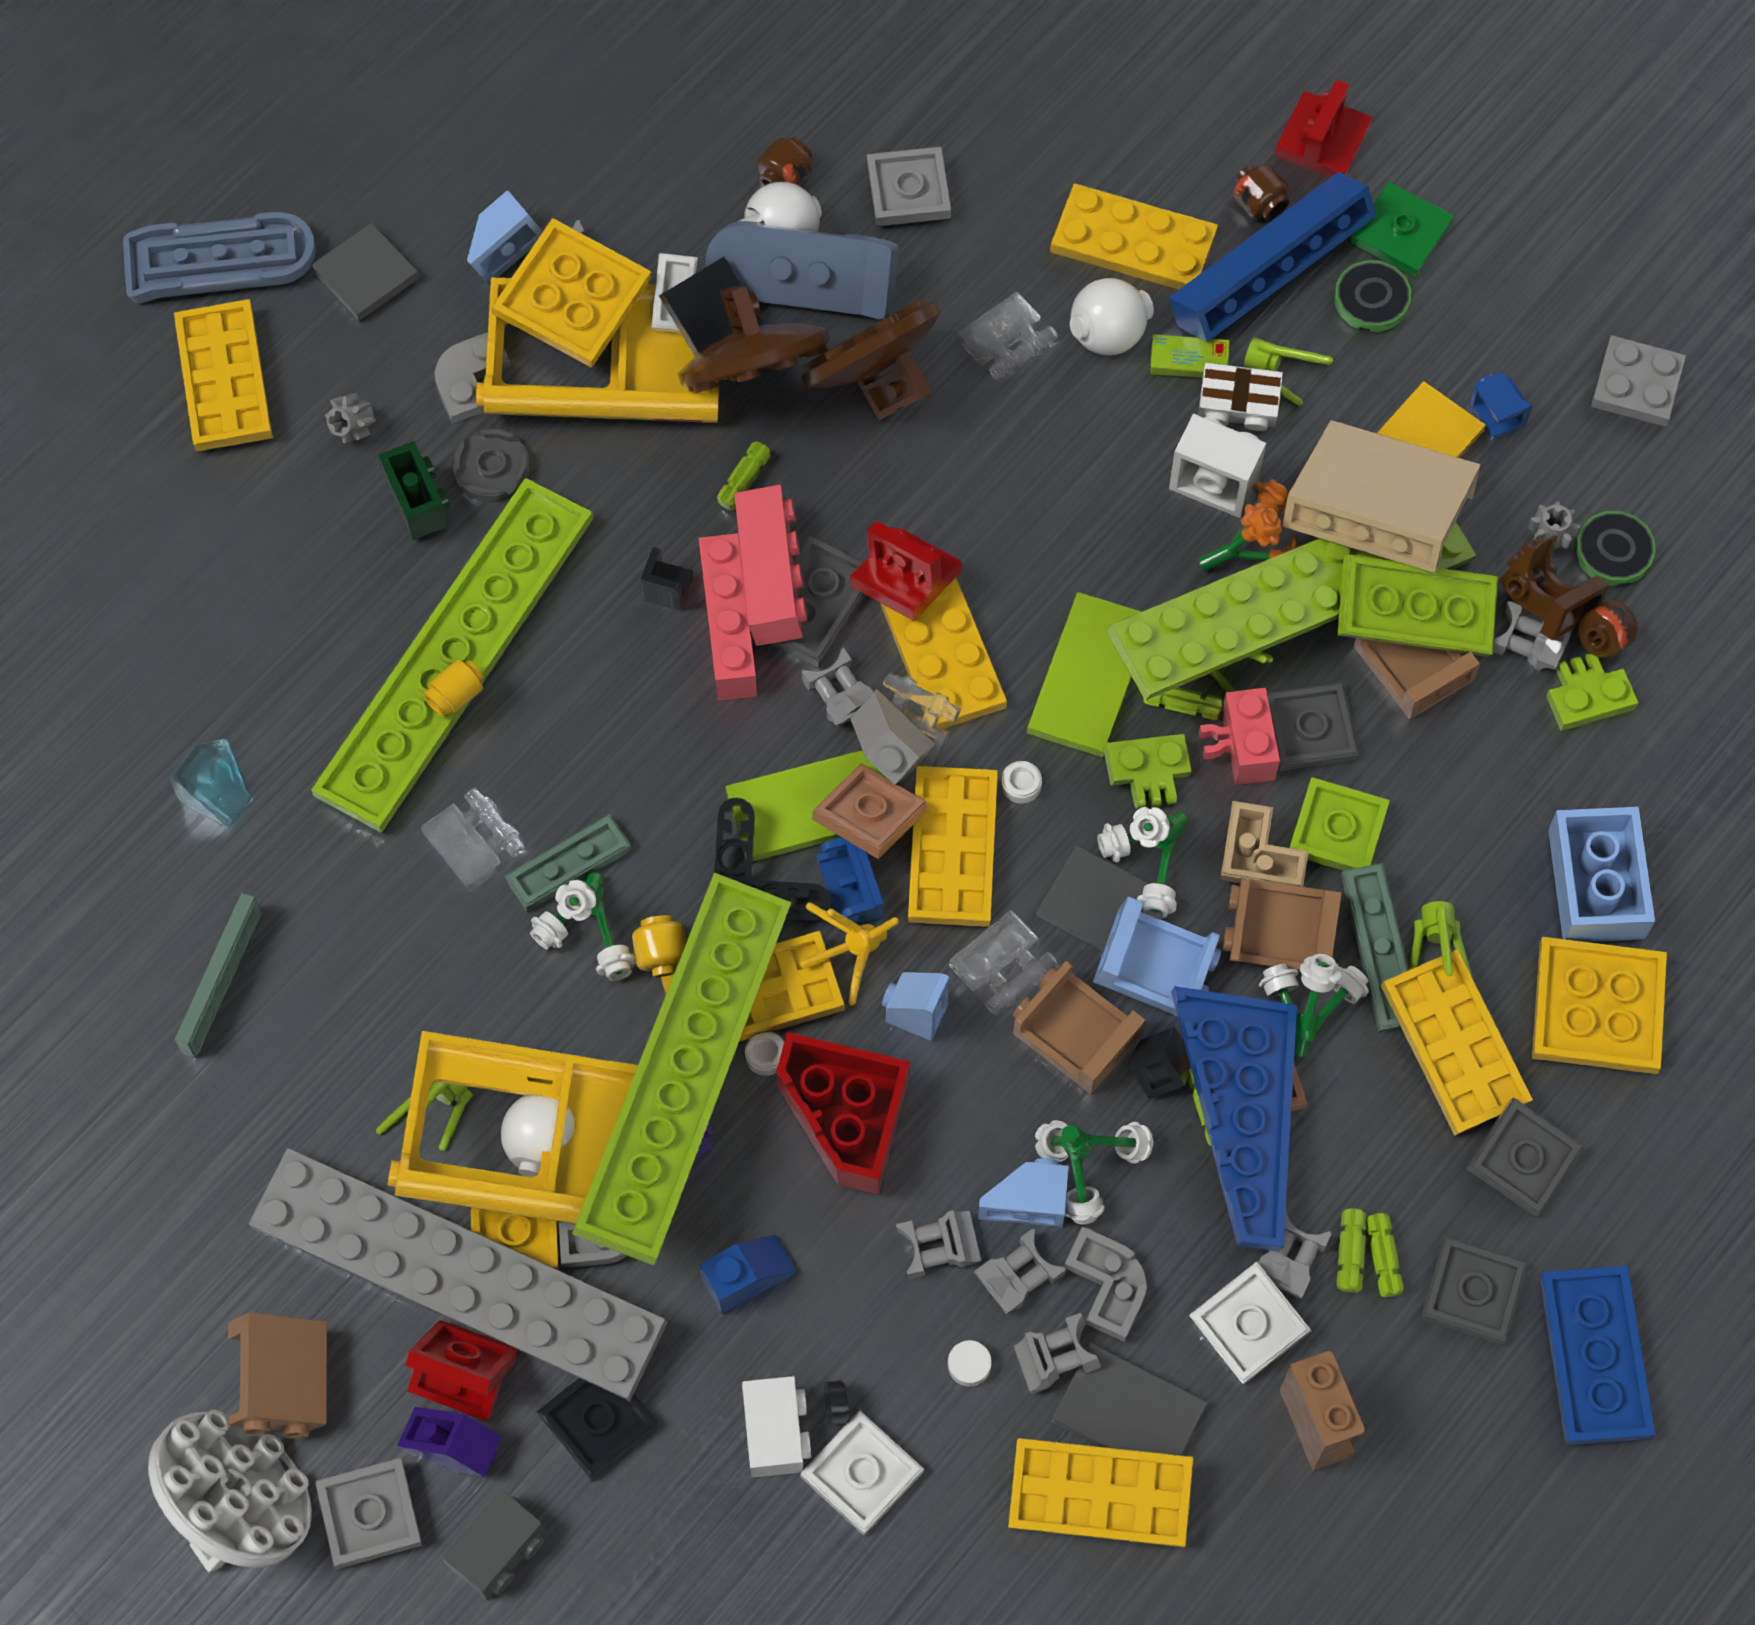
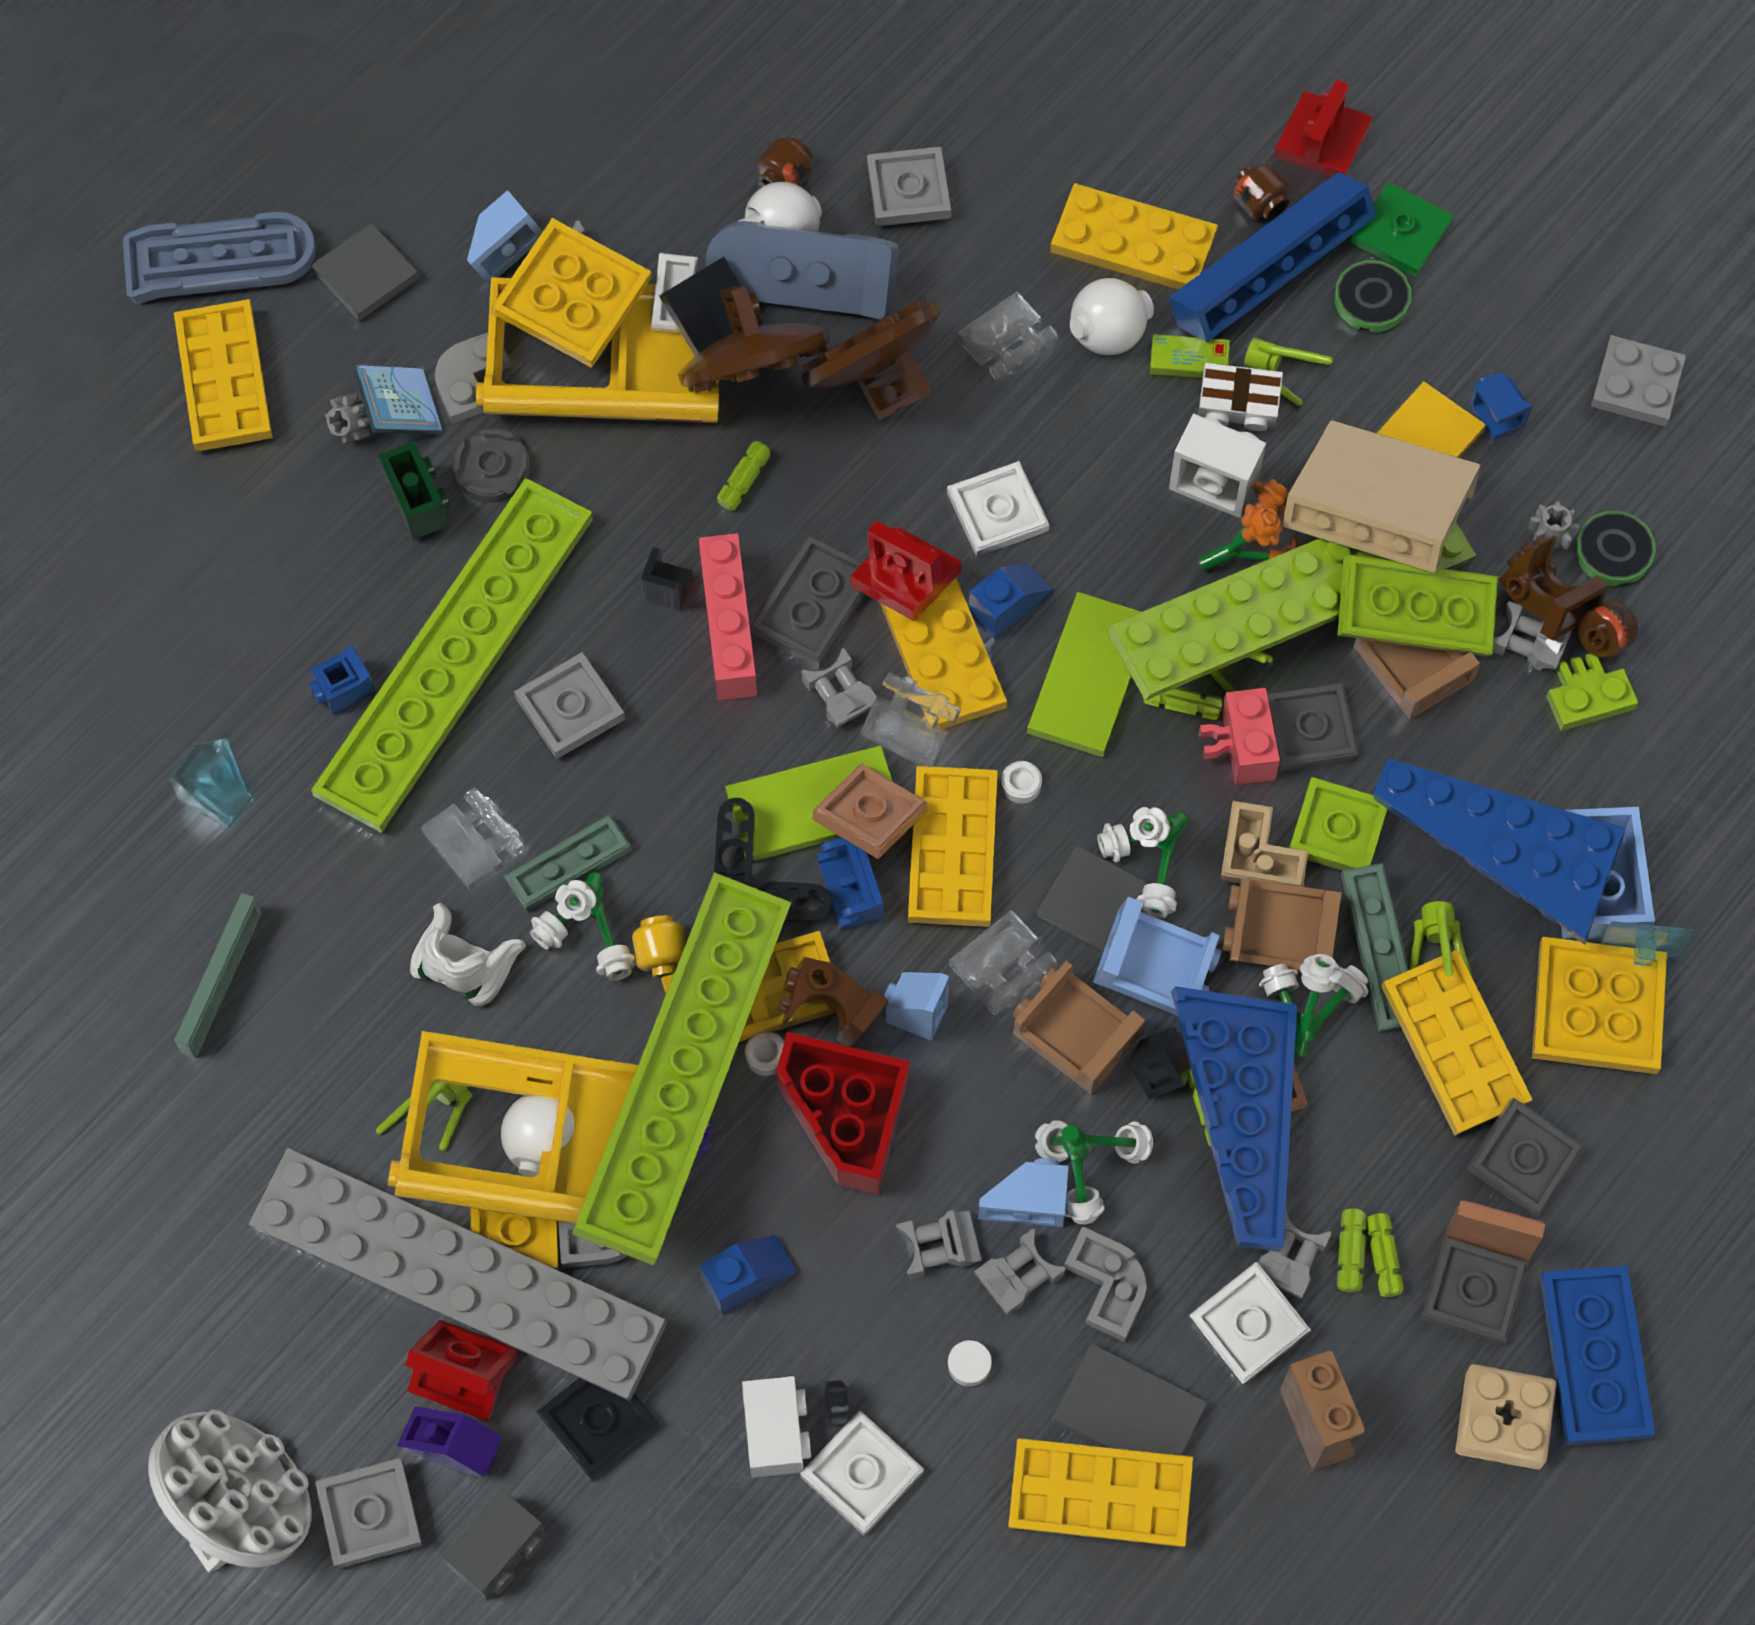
(280, 1374): medium nougat panel -> none
(347, 691): none -> blue window
(398, 399): none -> piece
(453, 688): yellow brick -> none
(462, 965): none -> white hair
(569, 705): none -> light grey plate
(769, 565): coral brick -> none
(826, 983): none -> reddish brown tile
(859, 941): yellow plant -> none
(889, 738): light grey slope -> none
(998, 509): none -> white tile
(1007, 597): none -> blue slope
(1036, 1360): light grey piece -> none
(1148, 767): lime hinge -> none
(1483, 1432): none -> tan brick
(1495, 1230): none -> nougat tile
(1524, 846): none -> blue wing
(1647, 939): none -> clear light blue piece

